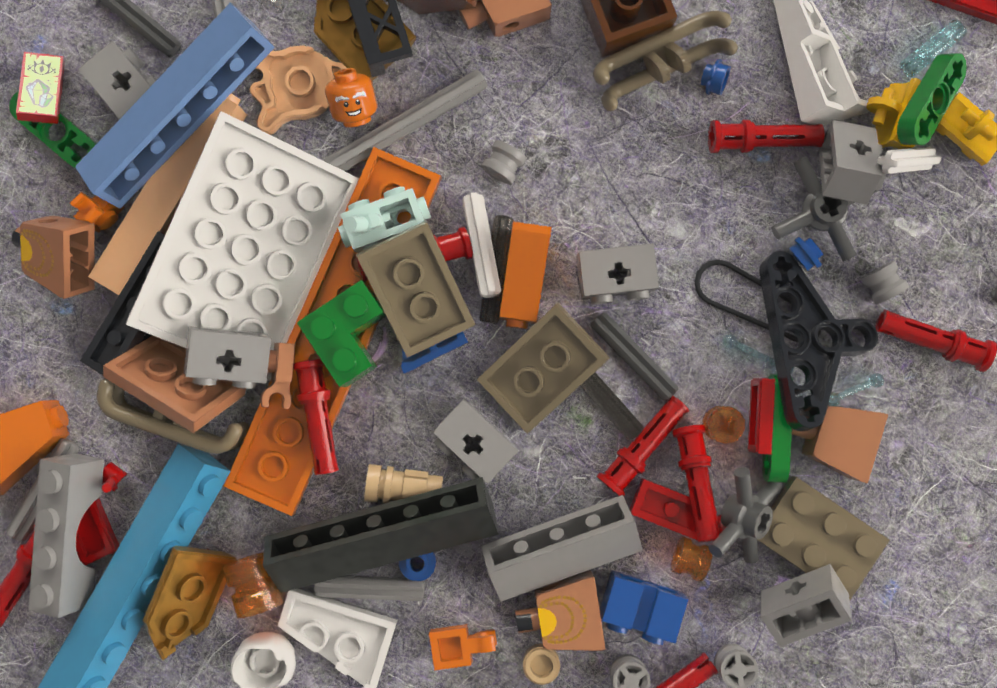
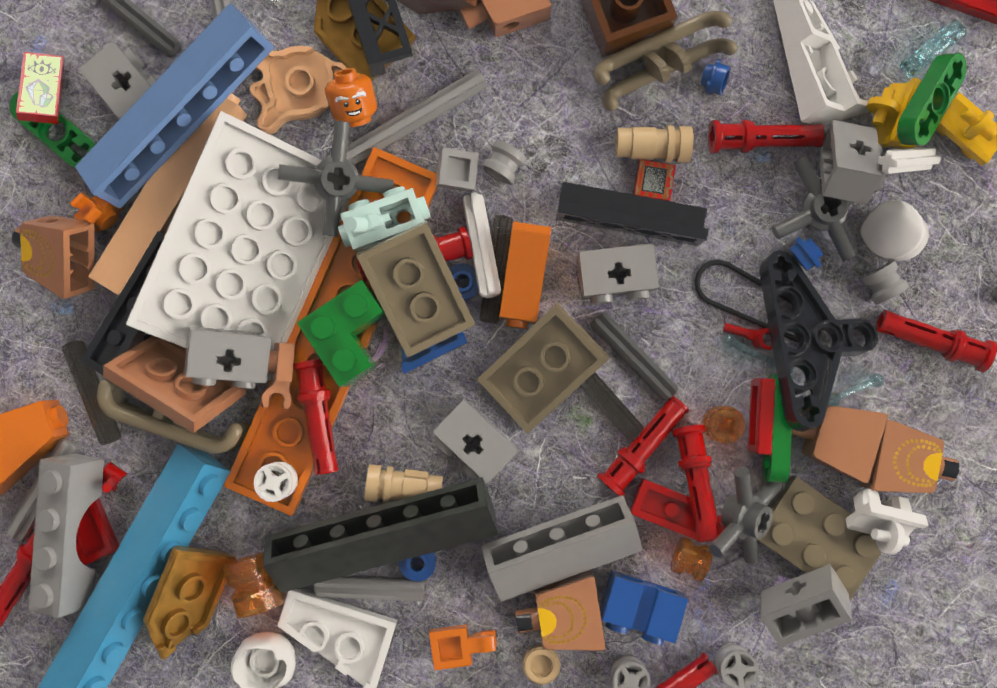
(87, 385): none -> clear smoke axle
(268, 485): none -> white wheel
(325, 188): none -> dark grey bar
(456, 169): none -> light grey tile
(469, 271): none -> blue plate
(632, 214): none -> black fence
(654, 180): none -> tile
(655, 143): none -> tan axle
(755, 336): none -> red hand
(887, 523): none -> white hips
(895, 231): none -> white hair
(909, 461): none -> nougat torso

